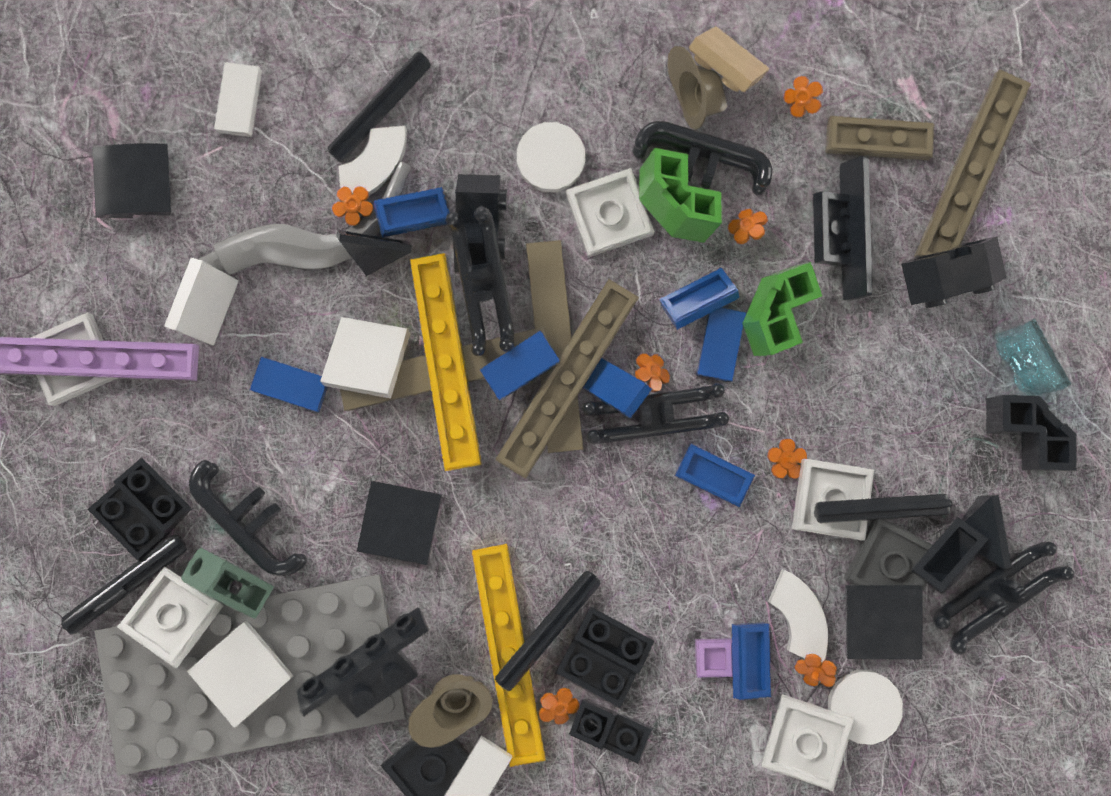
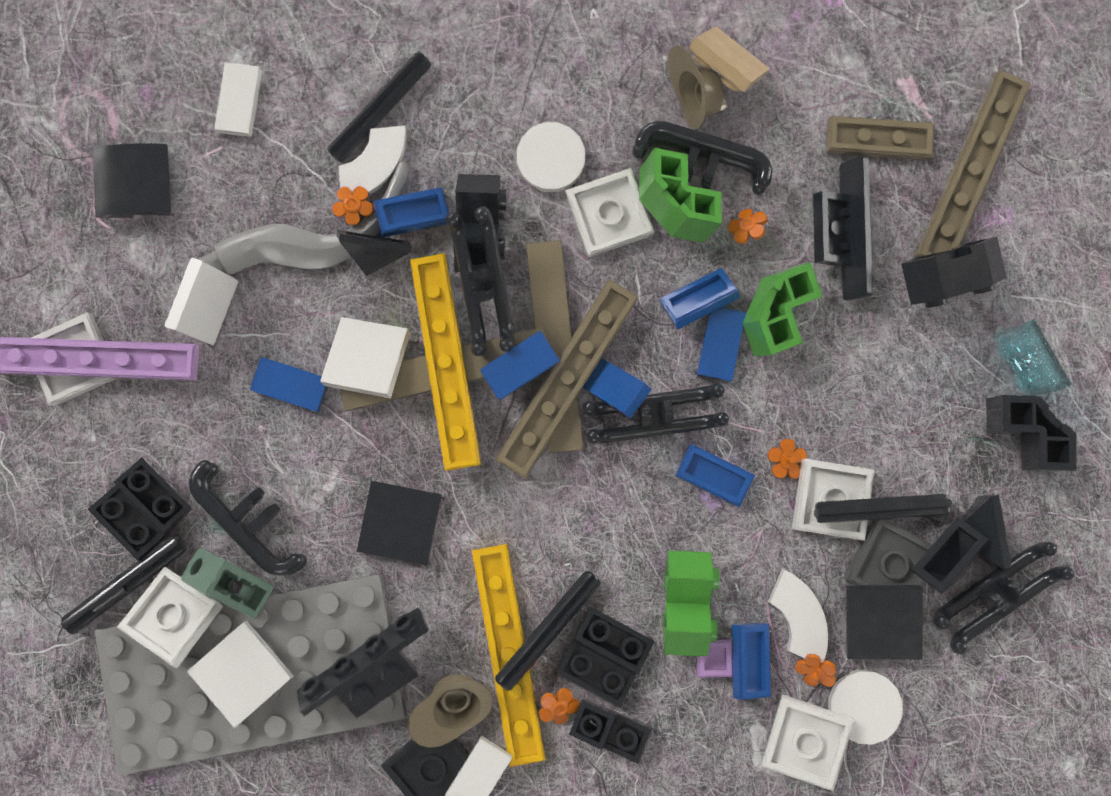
(651, 371): orange plant -> none
(687, 614): none -> bright green brick
(803, 96): orange plant -> none

